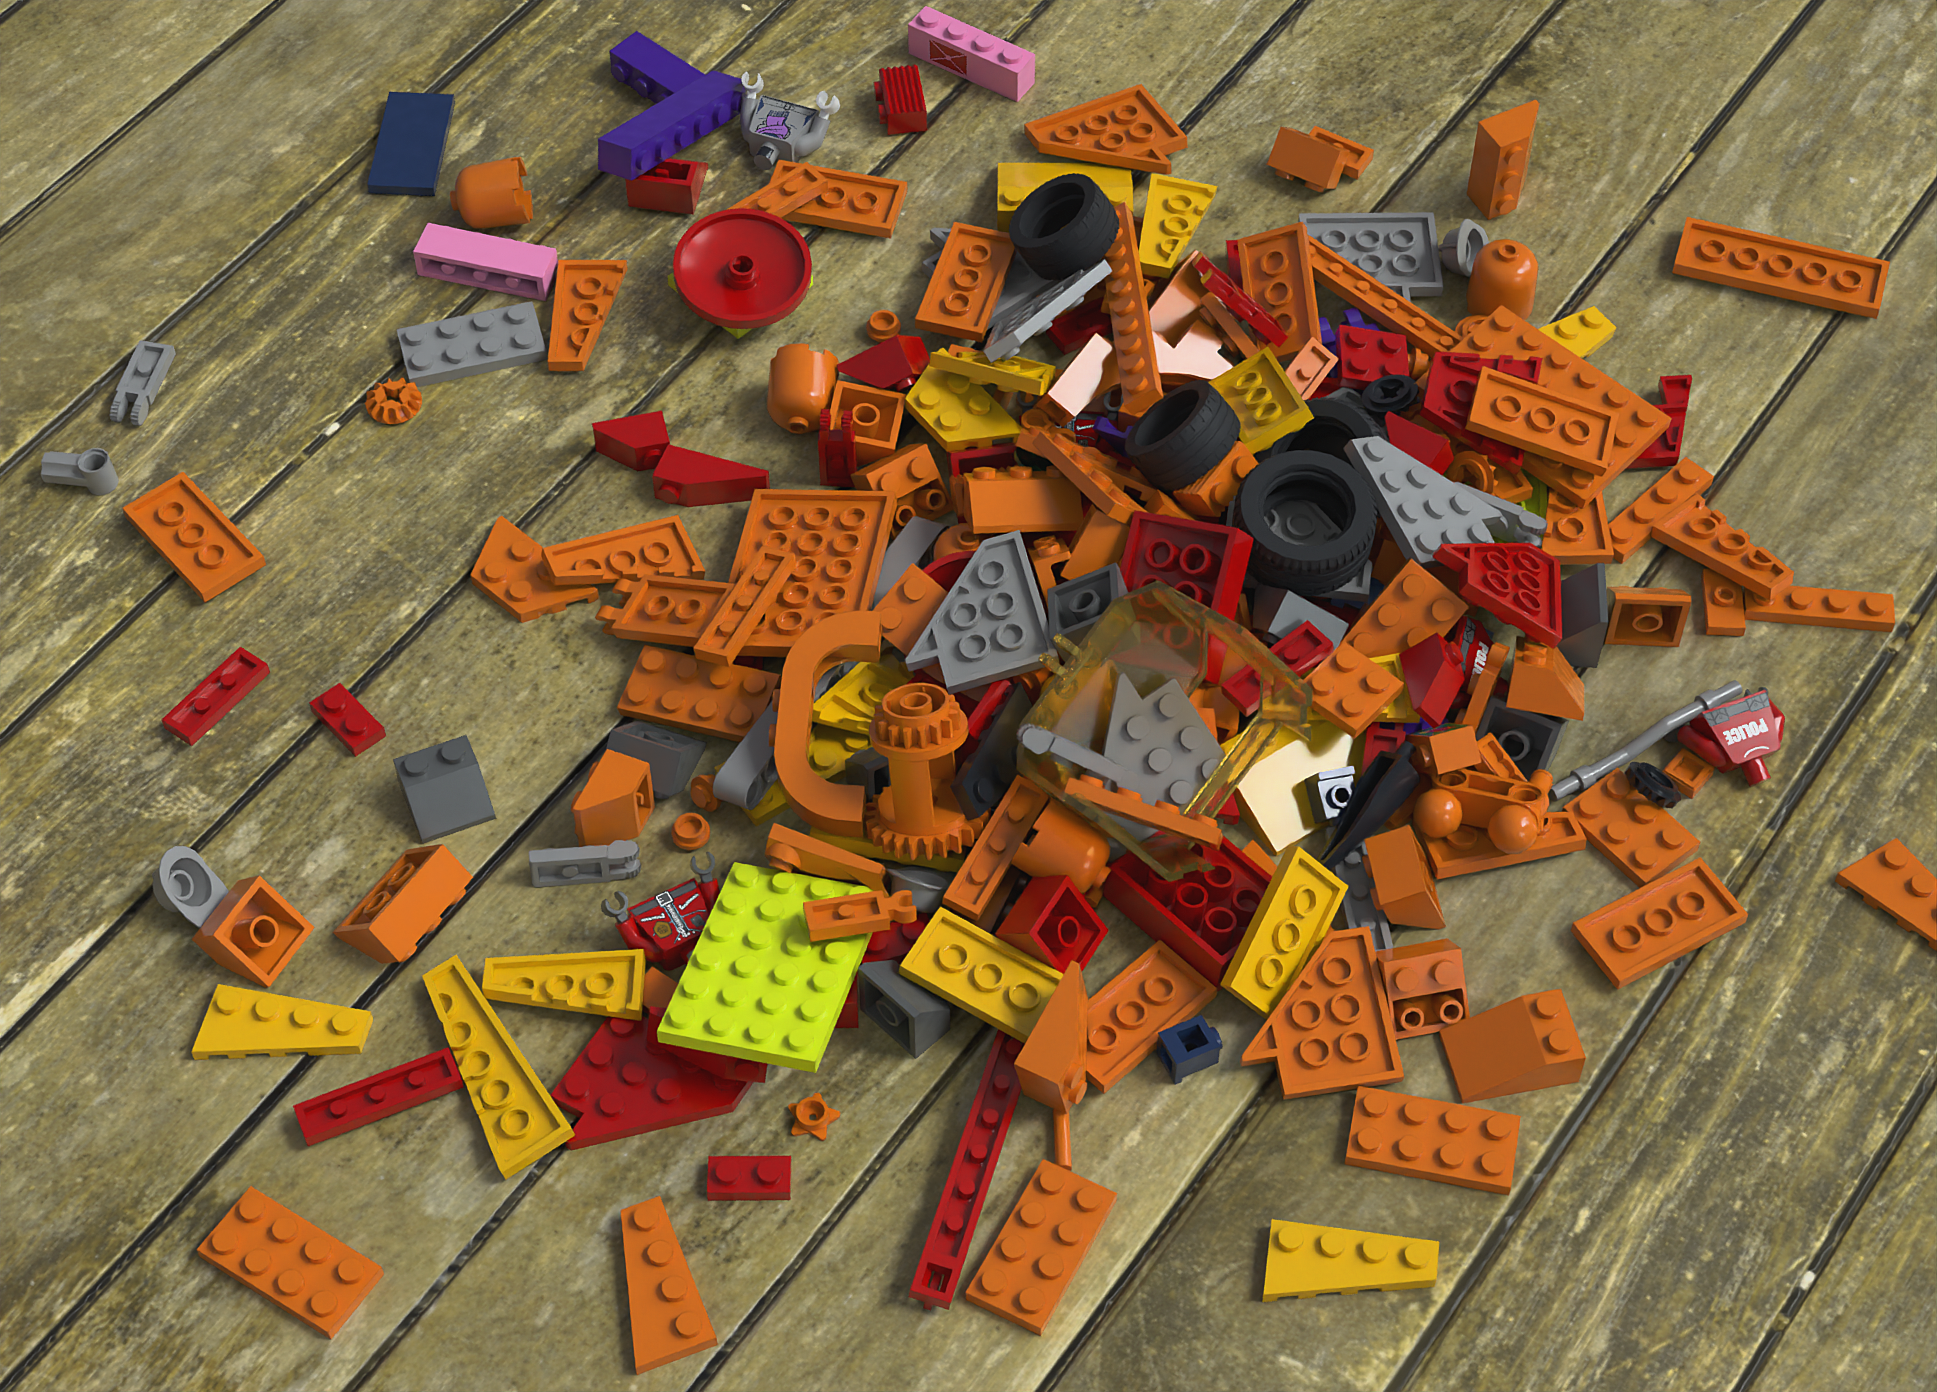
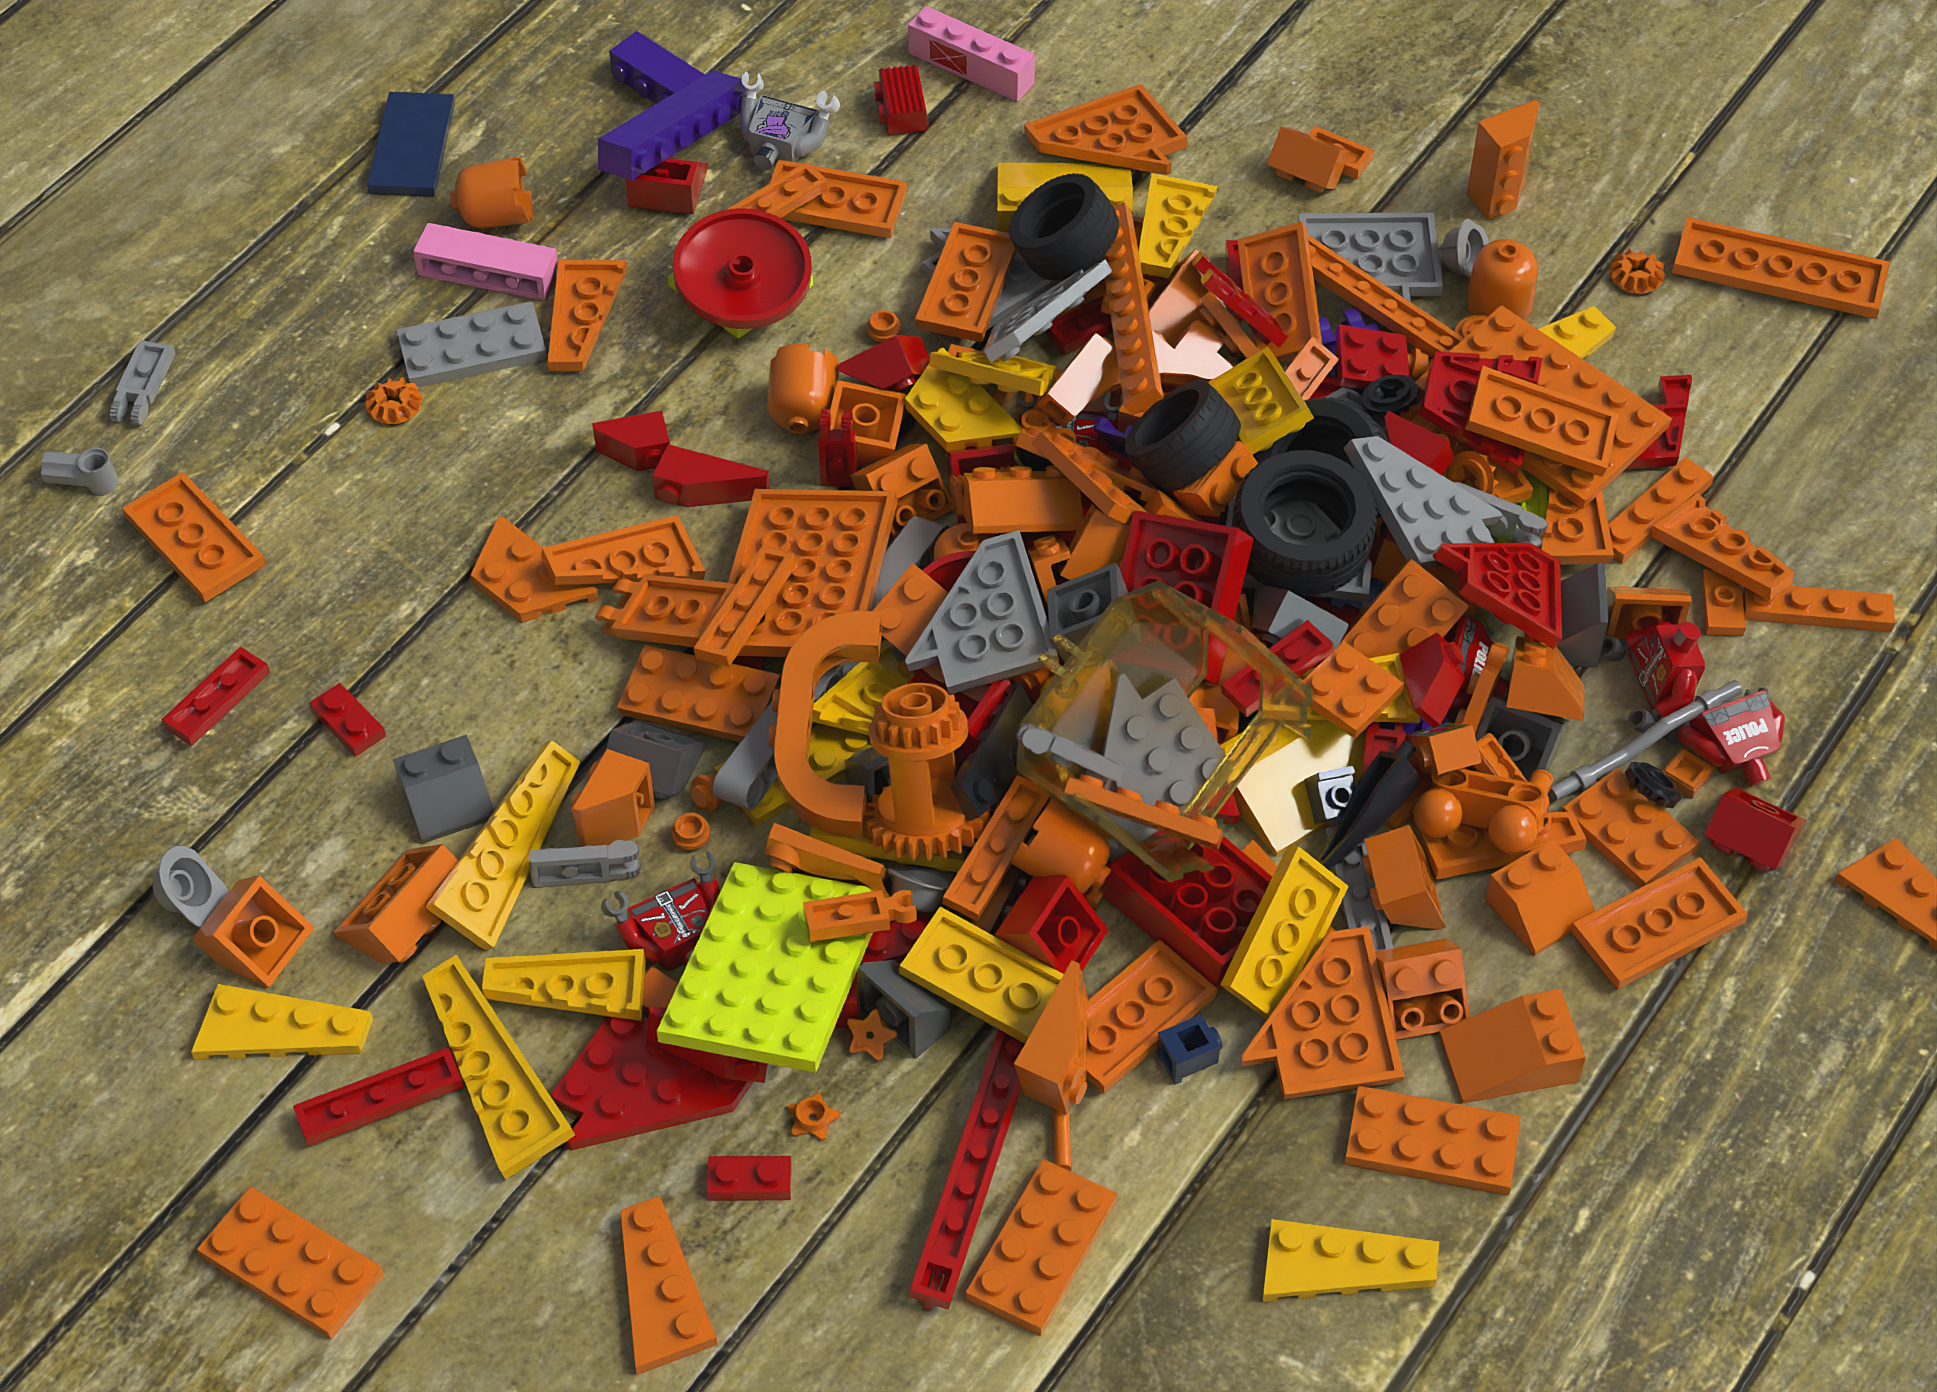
(496, 864): none -> yellow wing
(881, 1032): none -> orange plate
(1540, 896): none -> orange slope
(1638, 281): none -> orange gear
(1665, 664): none -> red torso
(1754, 829): none -> red slope

